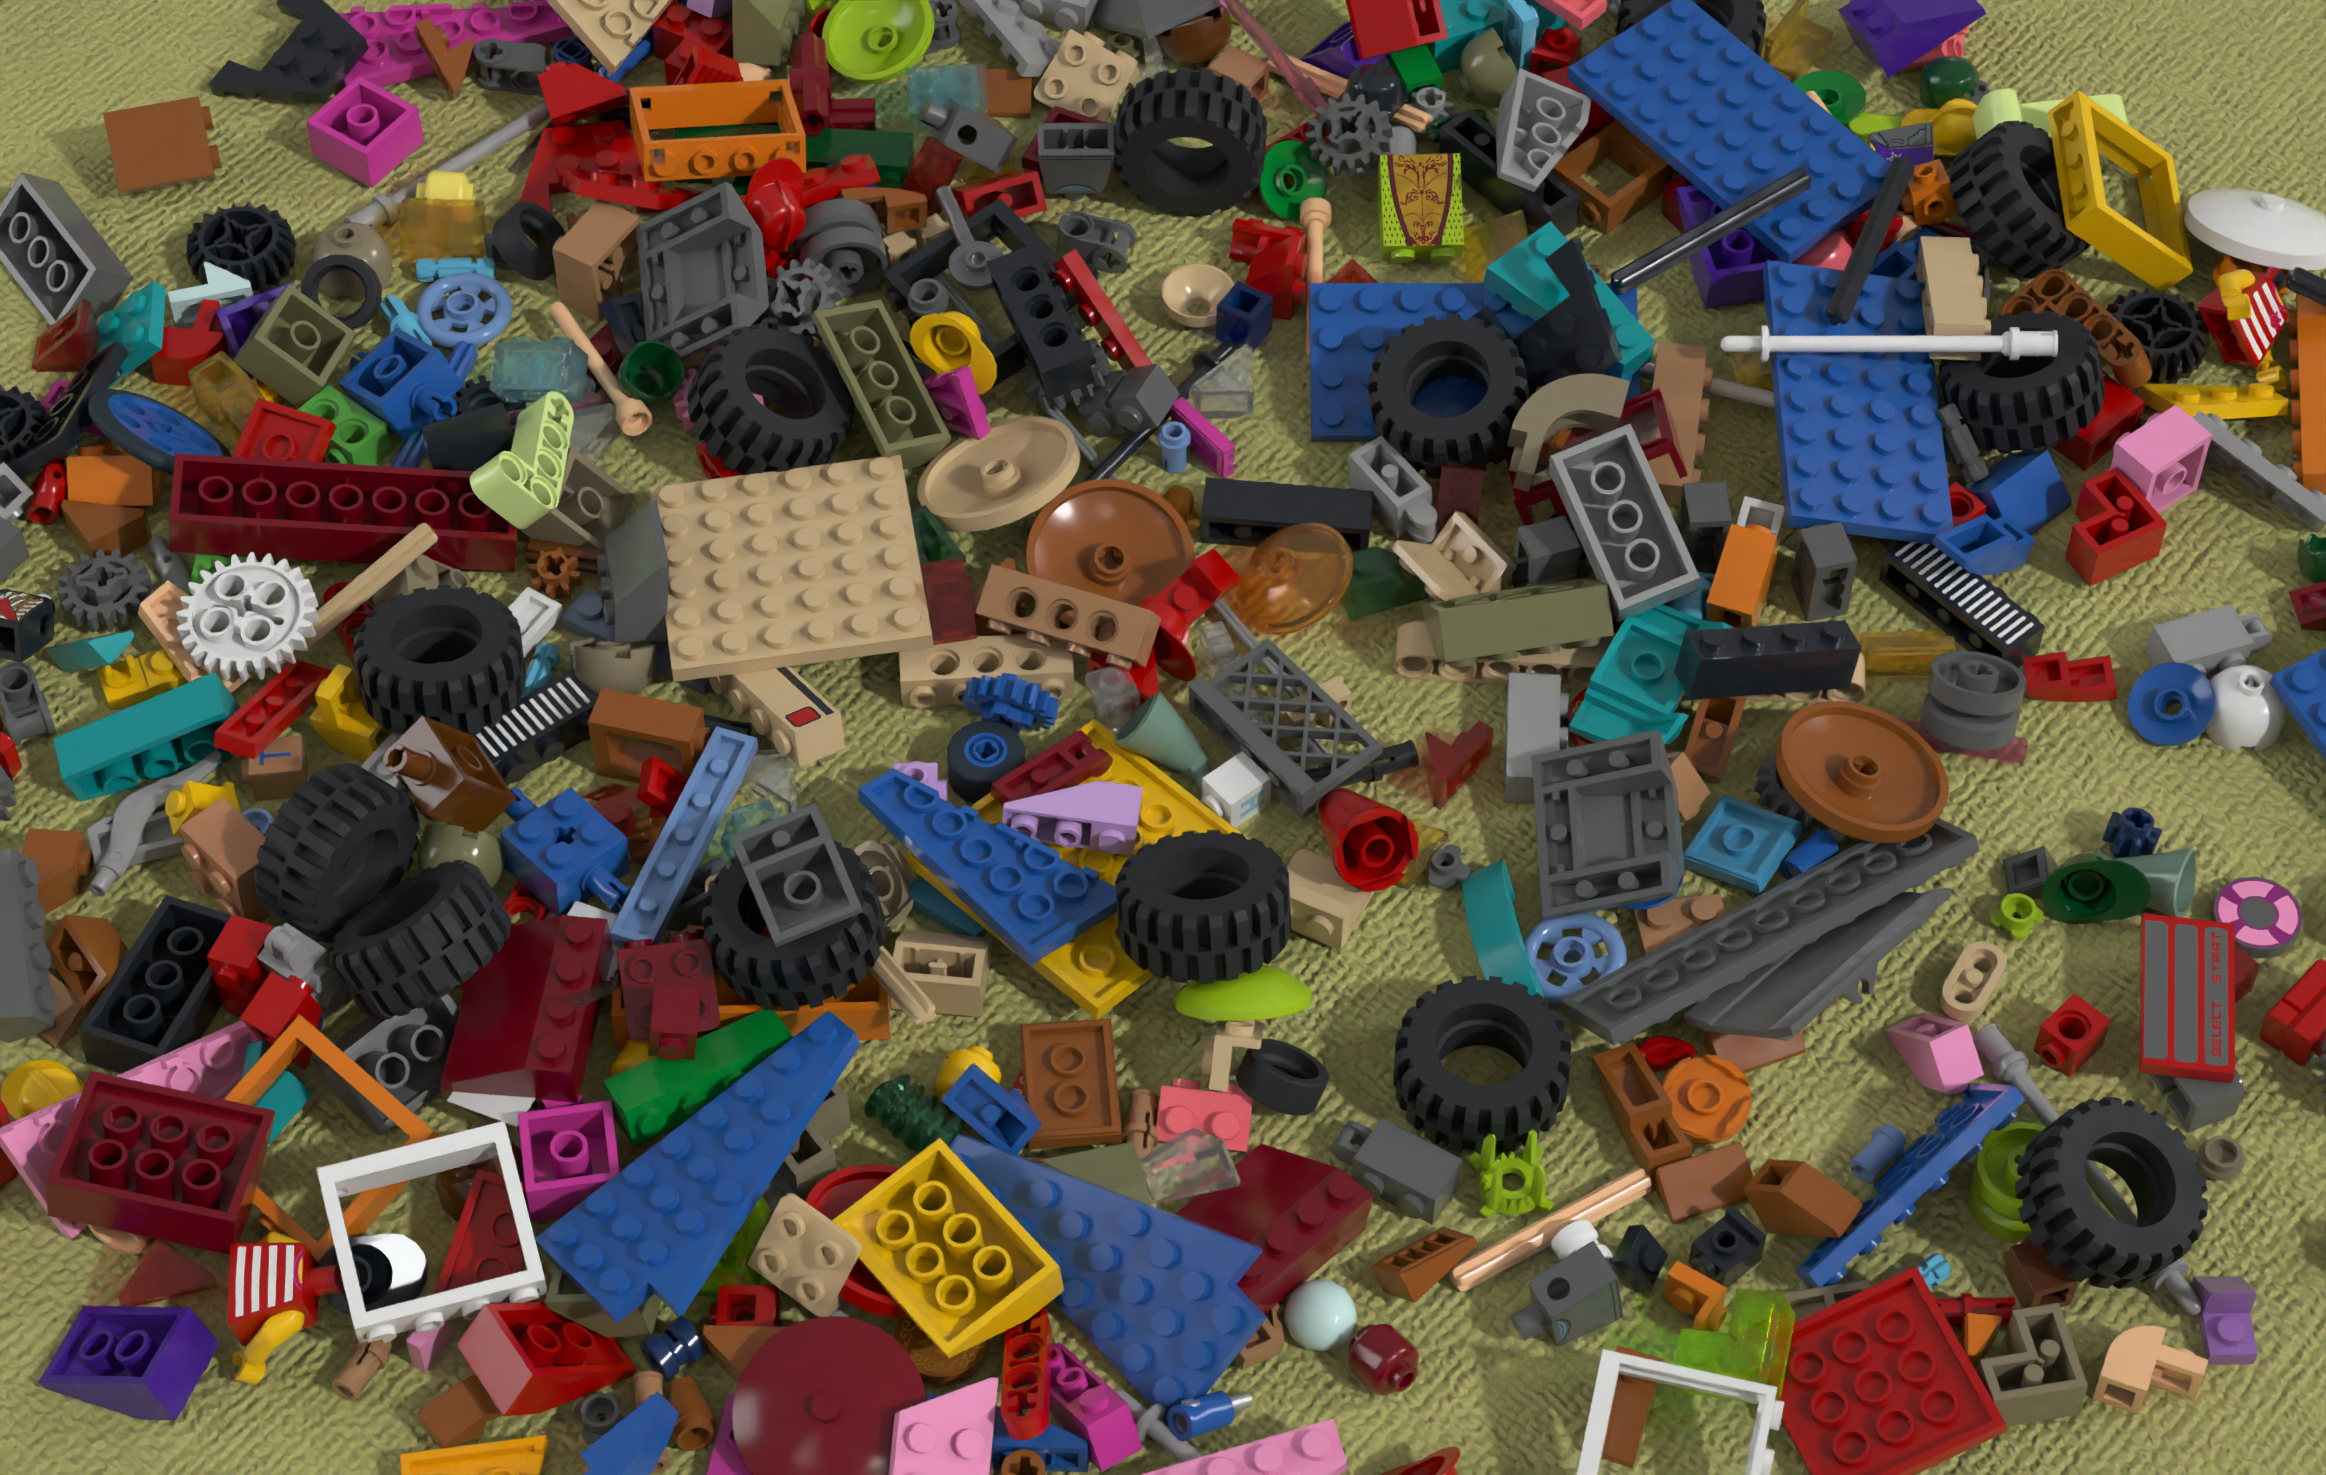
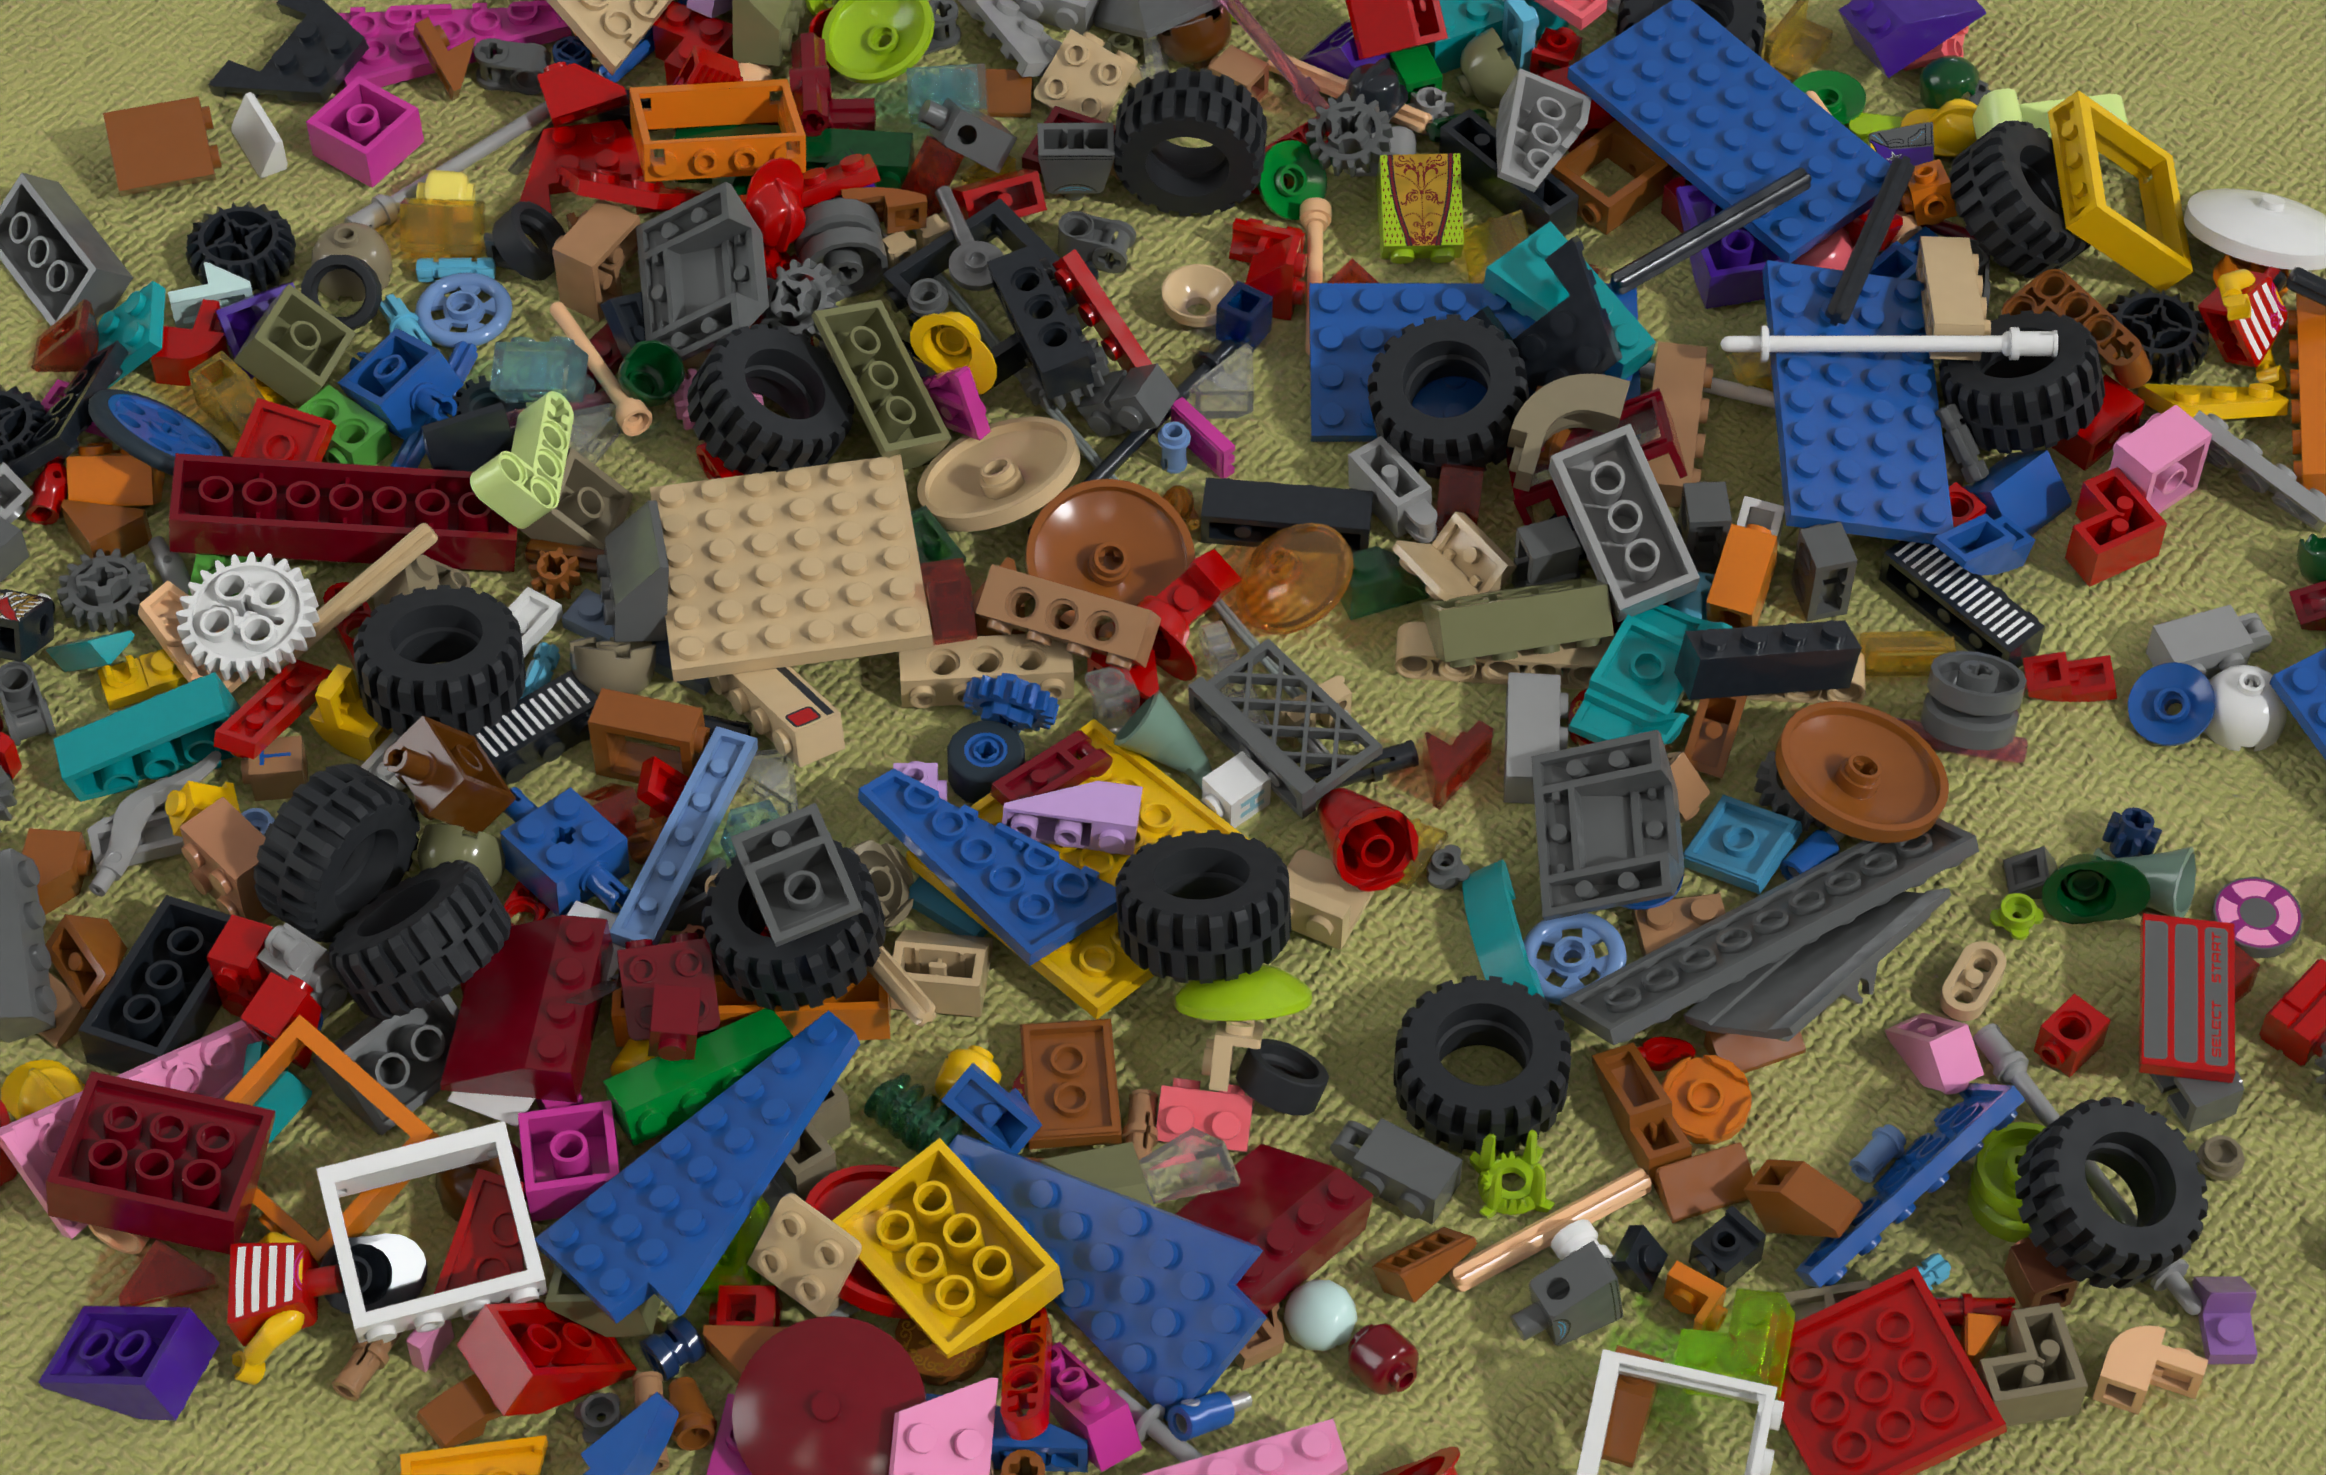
(258, 138): none -> white slope

